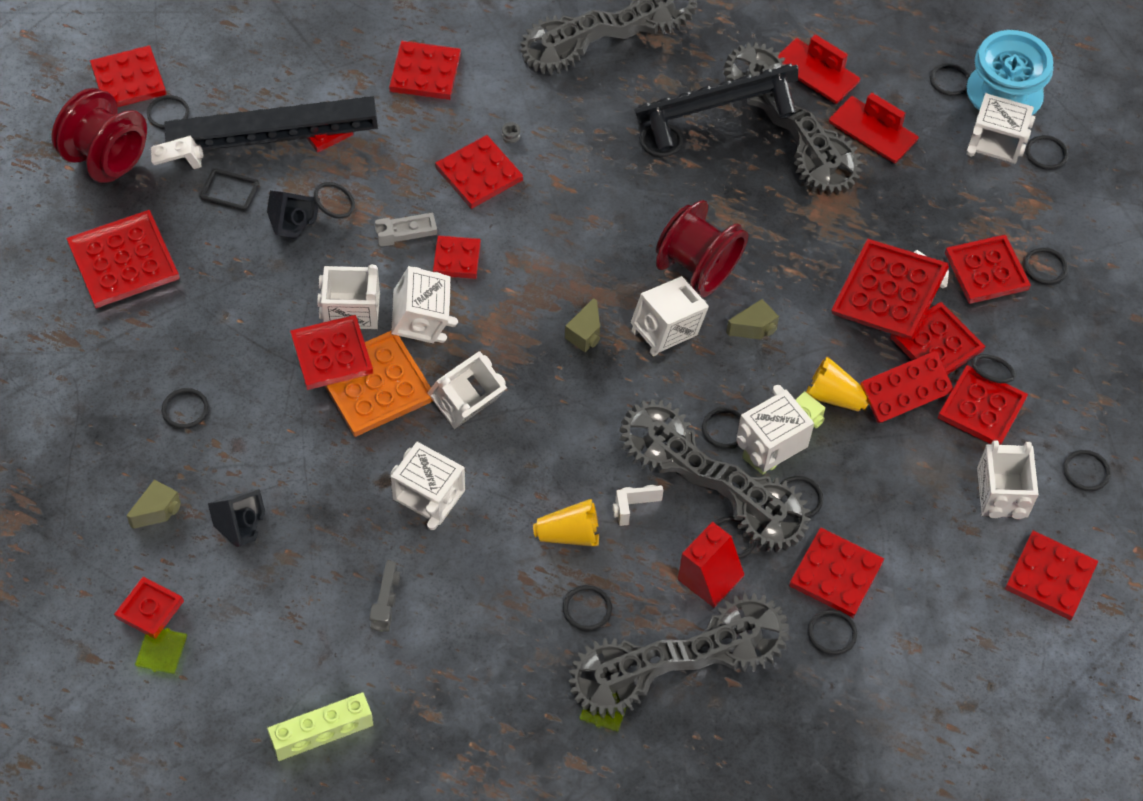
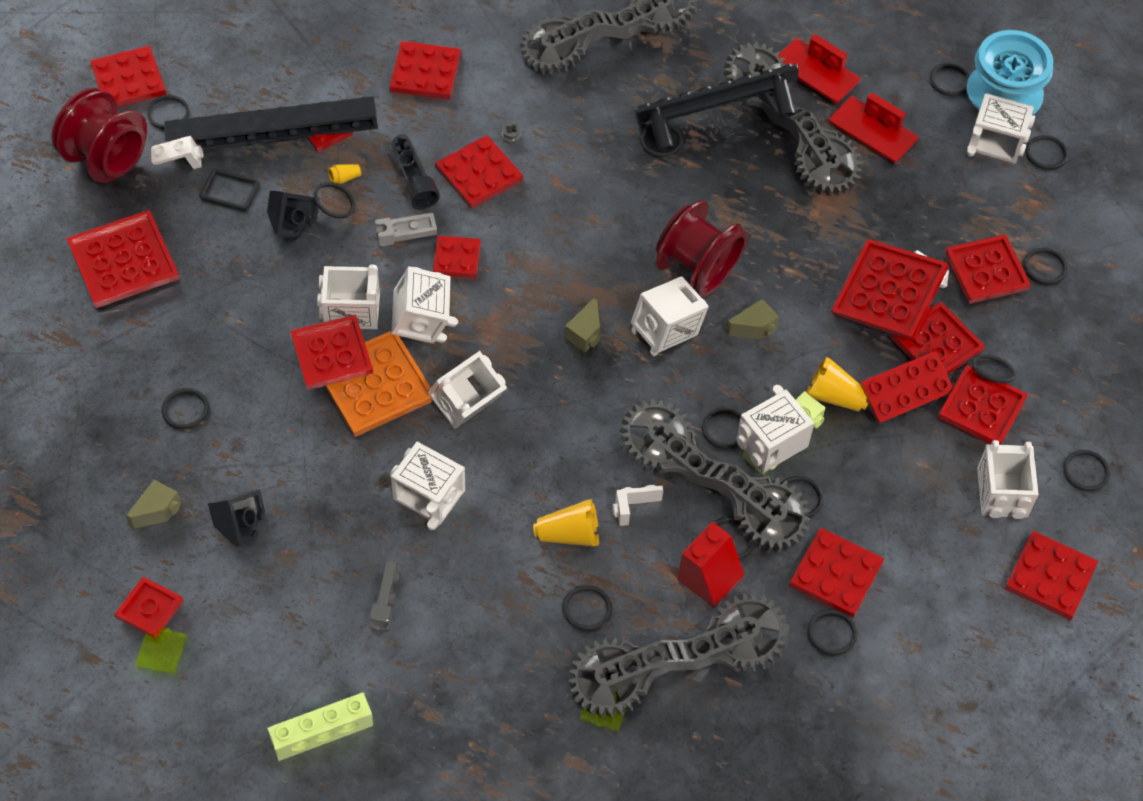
(343, 173): none -> yellow cone
(420, 187): none -> black beam

